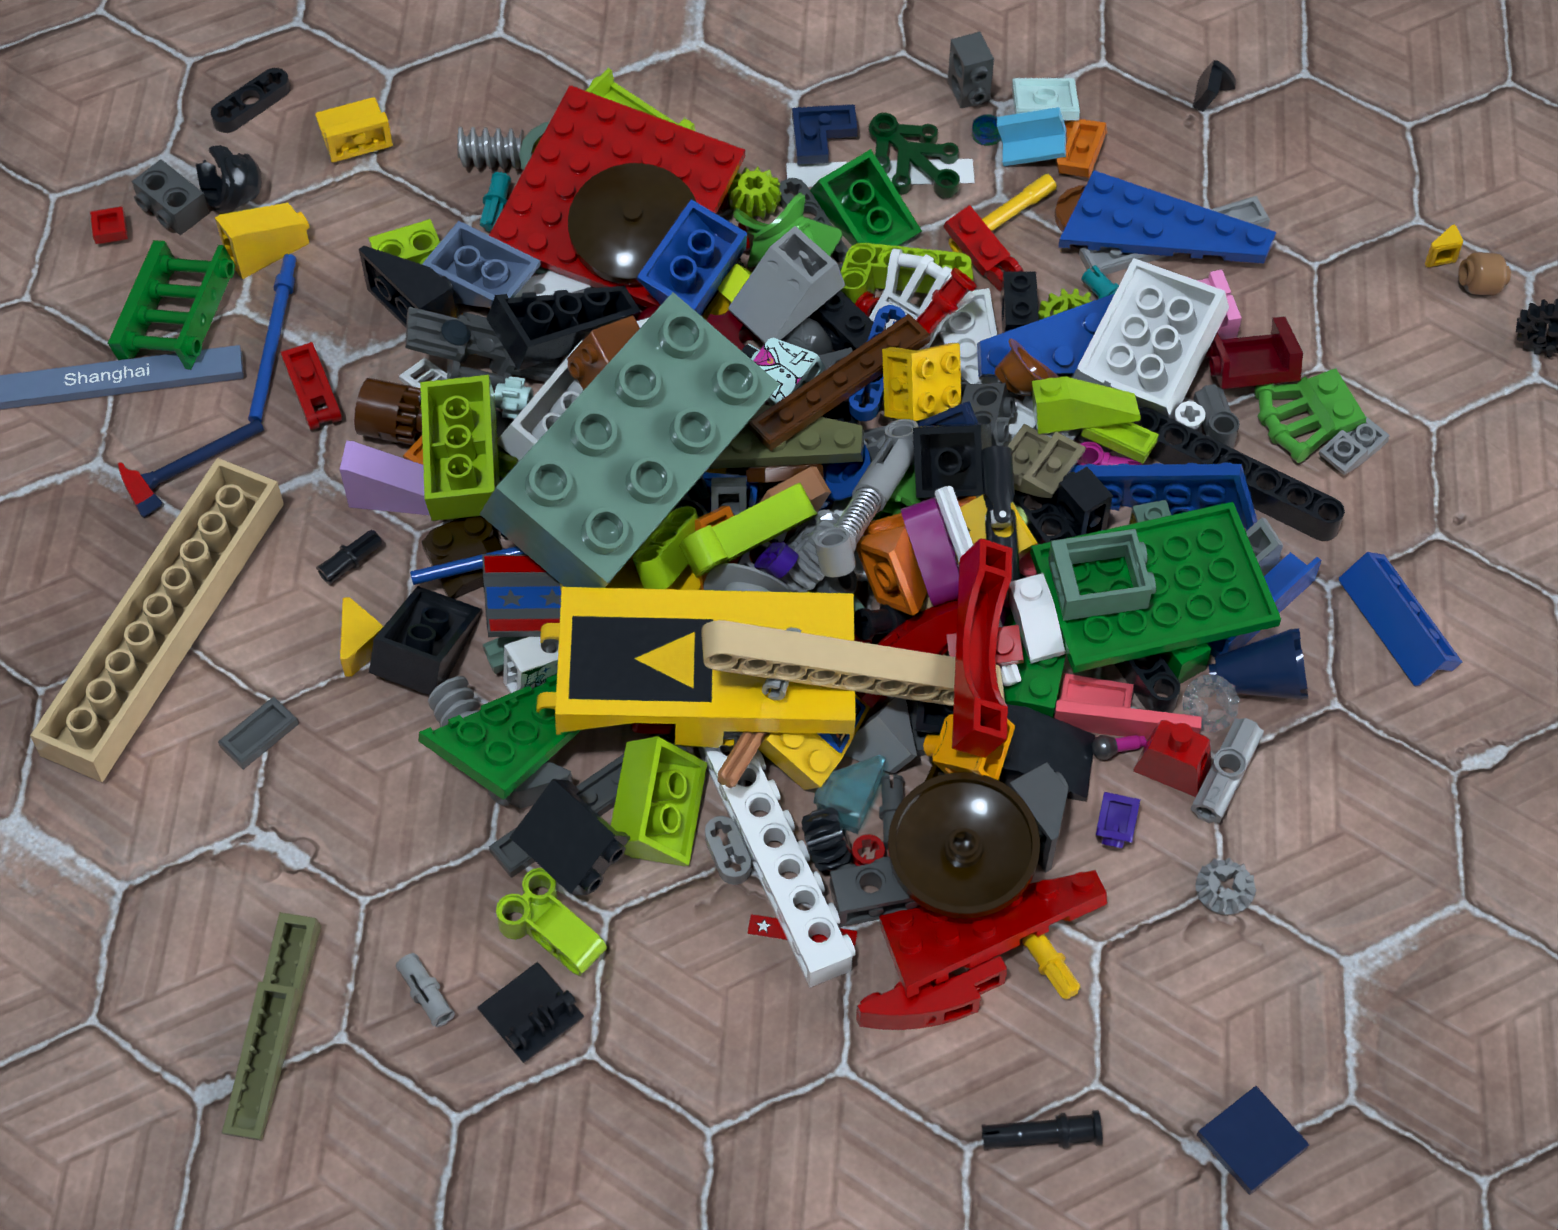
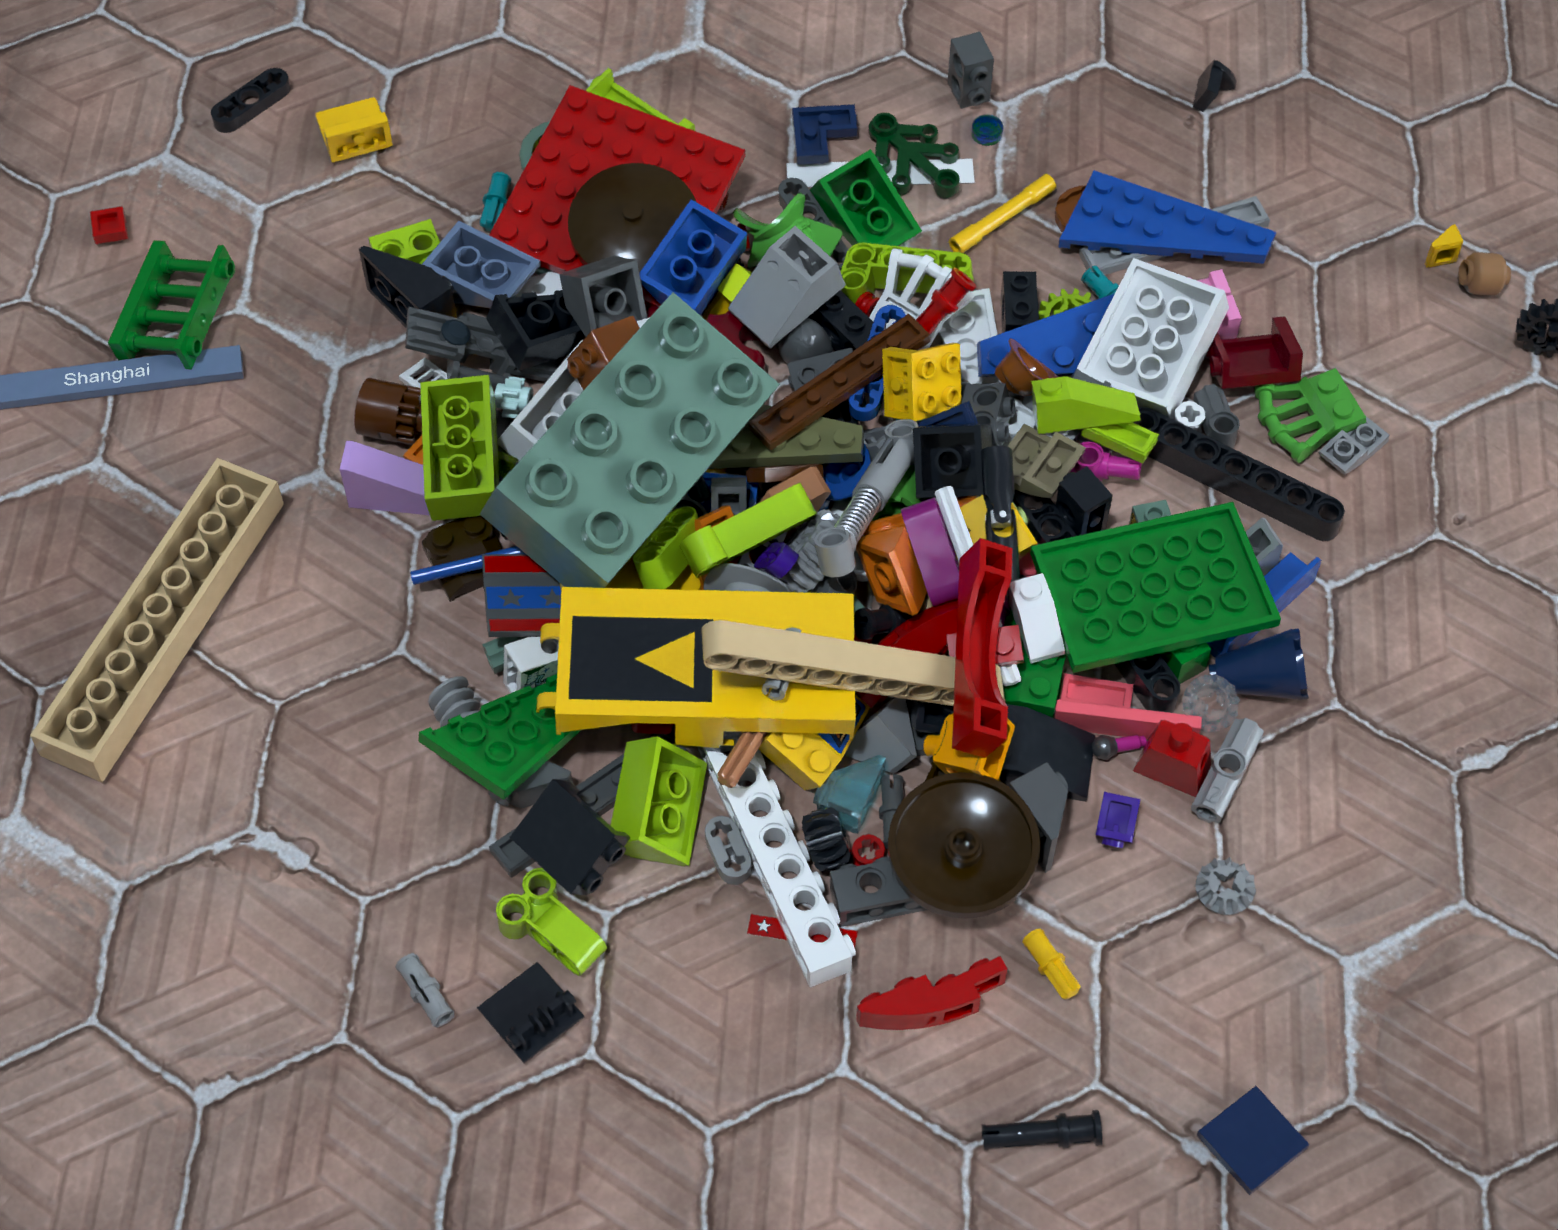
(141, 486): dark blue piece -> none
(170, 197): dark grey brick -> none
(239, 181): black helmet -> none
(258, 732): dark grey tile -> none
(262, 235): yellow slope -> none
(271, 1025): olive slope -> none
(283, 287): blue bar -> none
(311, 385): red plate -> none
(348, 557): black axle -> none
(357, 636): yellow slope -> none
(423, 640): black slope -> none
(489, 148): light grey piece -> none
(603, 292): none -> dark grey slope
(755, 192): lime gear -> none
(786, 364): light aqua torso -> none
(933, 945): red wing -> none
(981, 245): red hinge -> none
(1032, 136): medium azure panel -> none
(1046, 93): light aqua plate -> none
(1082, 147): orange wing -> none
(1094, 548): sand green window -> none
(1181, 485): blue wing -> none
(1398, 618): blue panel -> none

